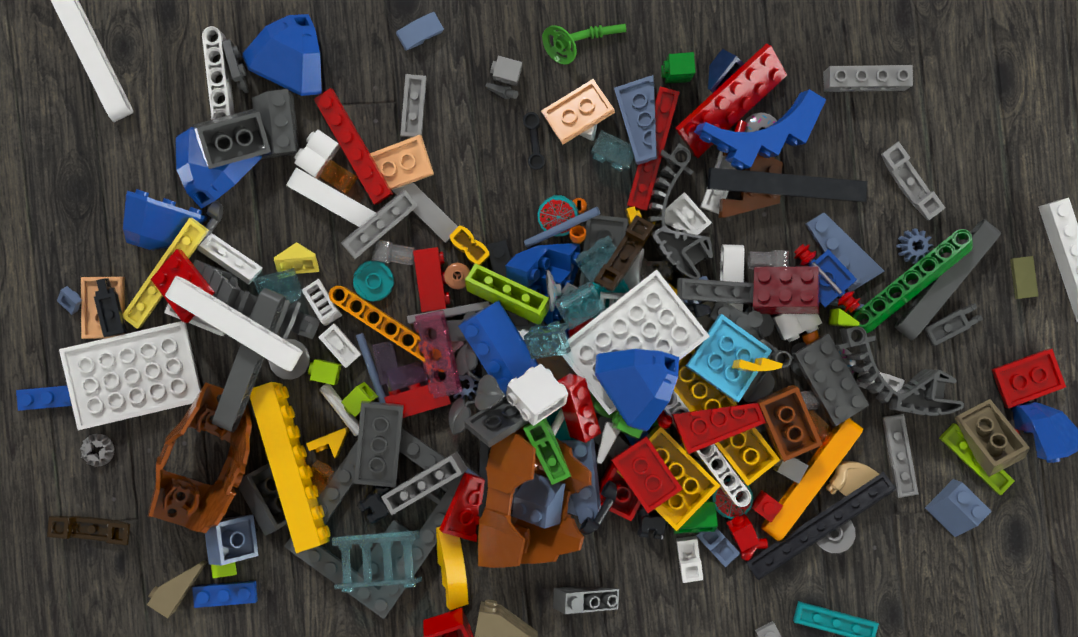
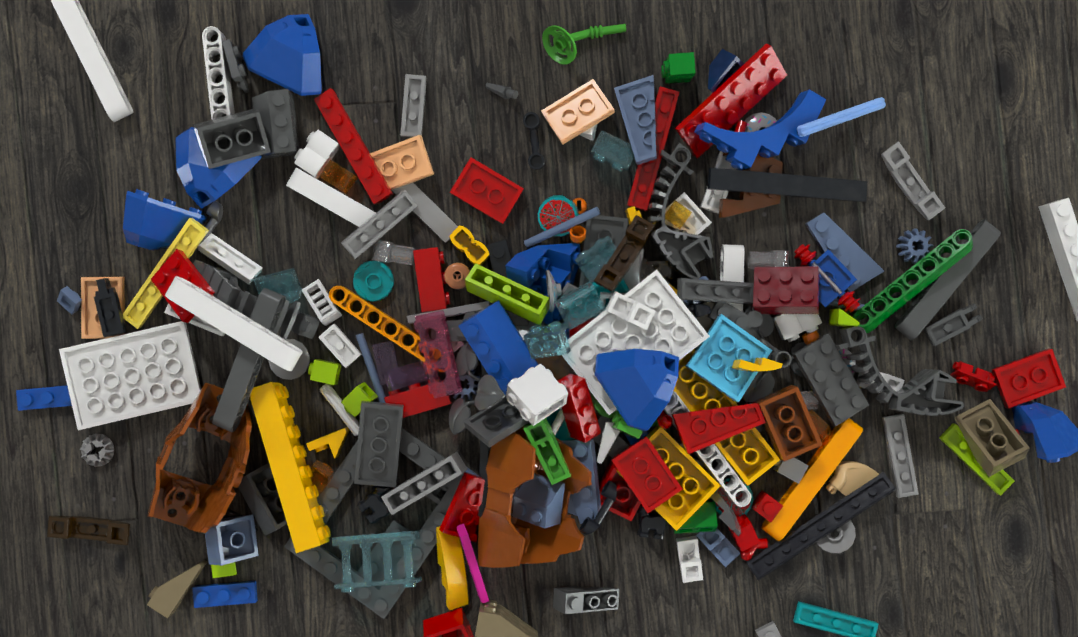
(297, 257): light yellow slope -> none
(419, 30): sand blue slope -> none
(472, 562): none -> dark pink tile
(486, 190): none -> red plate
(506, 70): light grey brick -> none
(630, 310): none -> white slope
(677, 214): none -> clear yellow slope
(728, 515): none -> dark grey slope
(840, 117): none -> light blue axle
(868, 78): light grey brick -> none
(958, 508): sand blue slope -> none
(981, 380): none -> red hinge
(1024, 277): olive tile -> none

